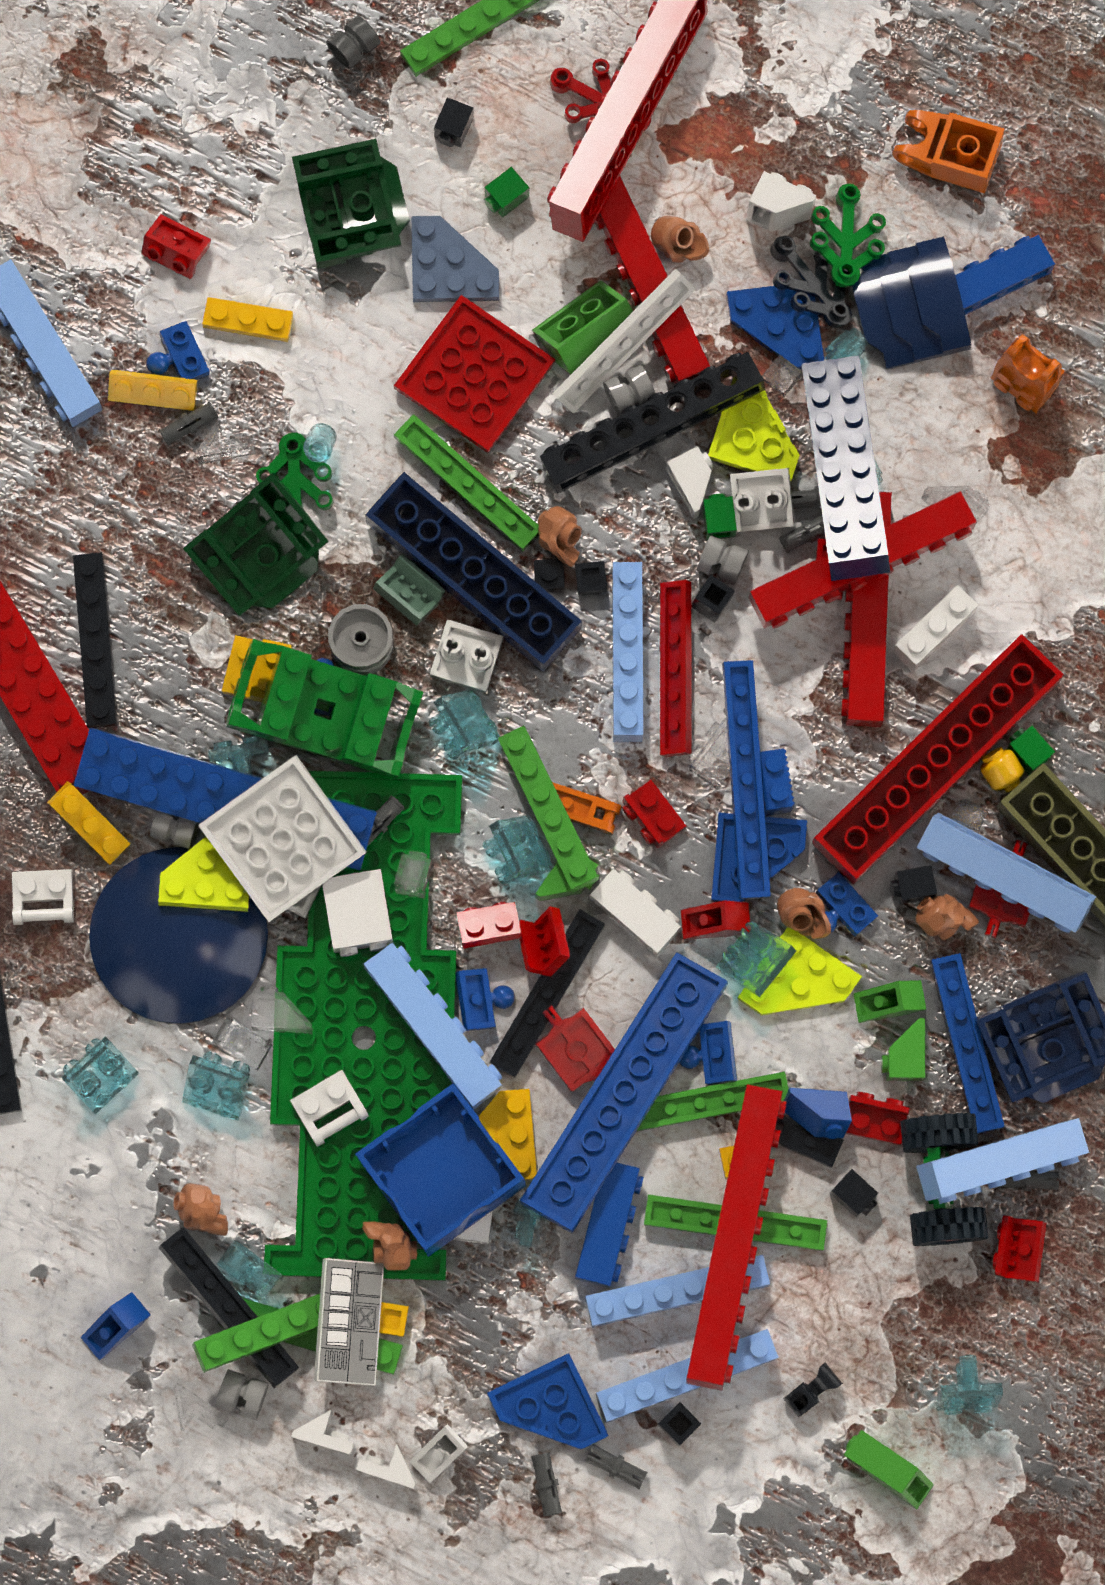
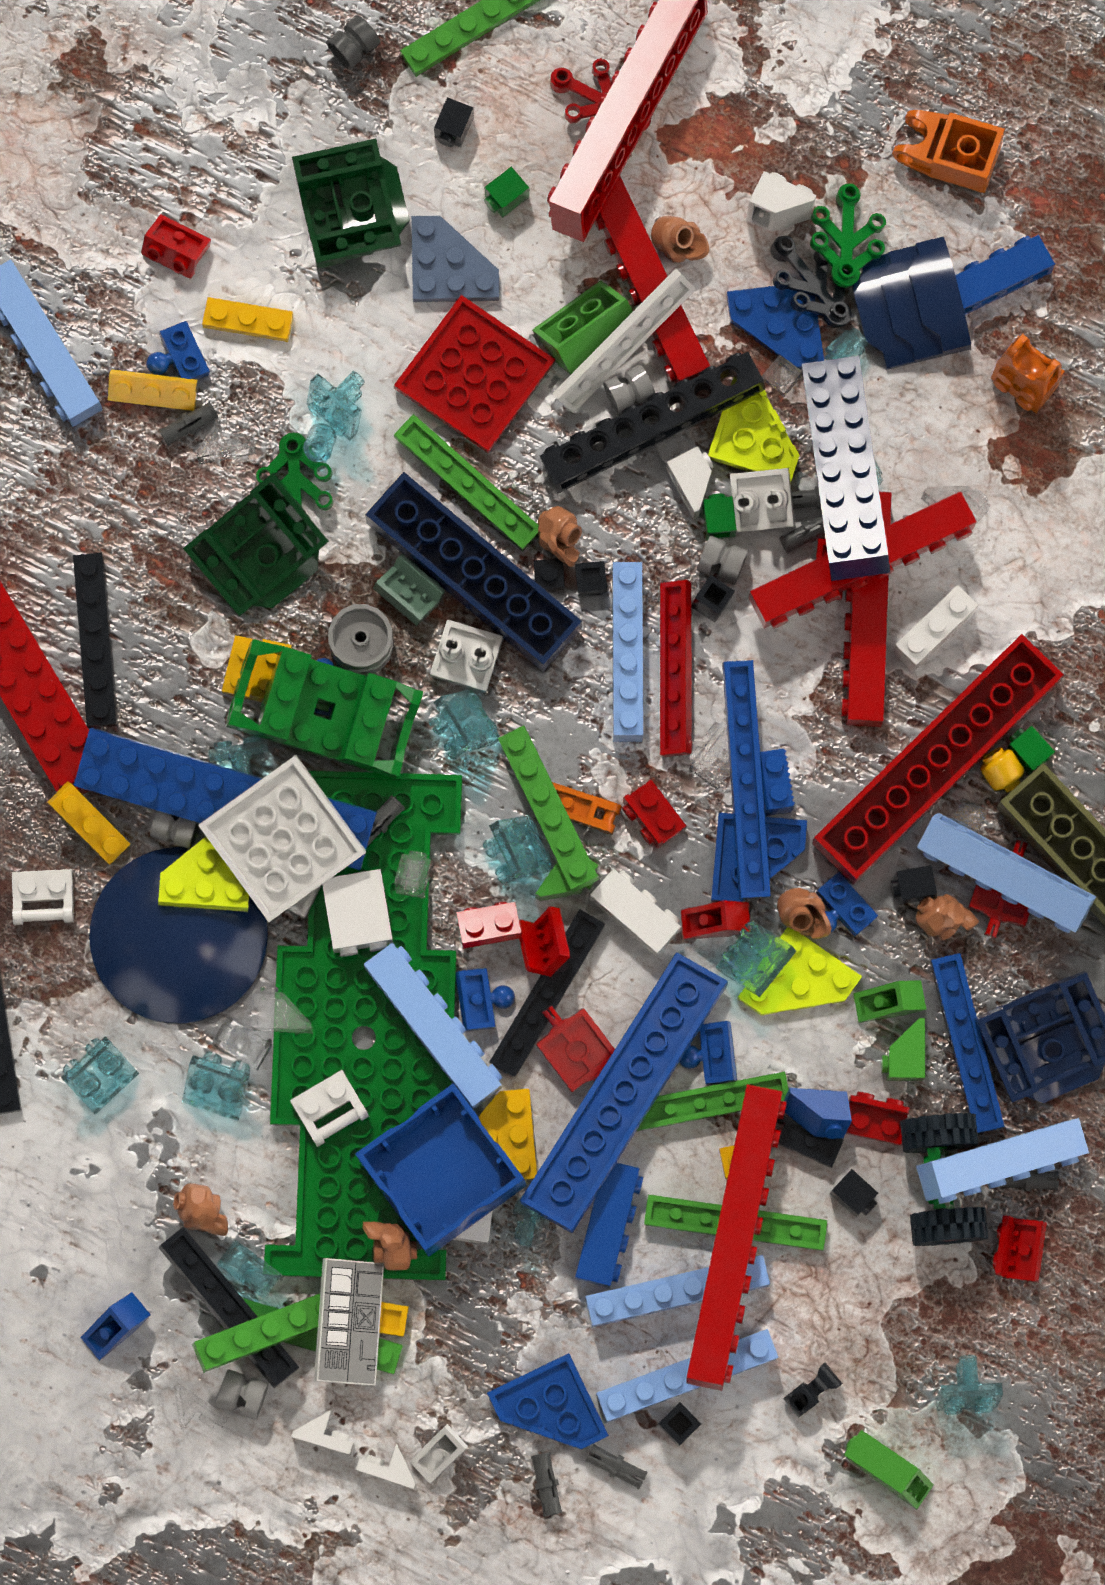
(337, 403): none -> clear light blue plate

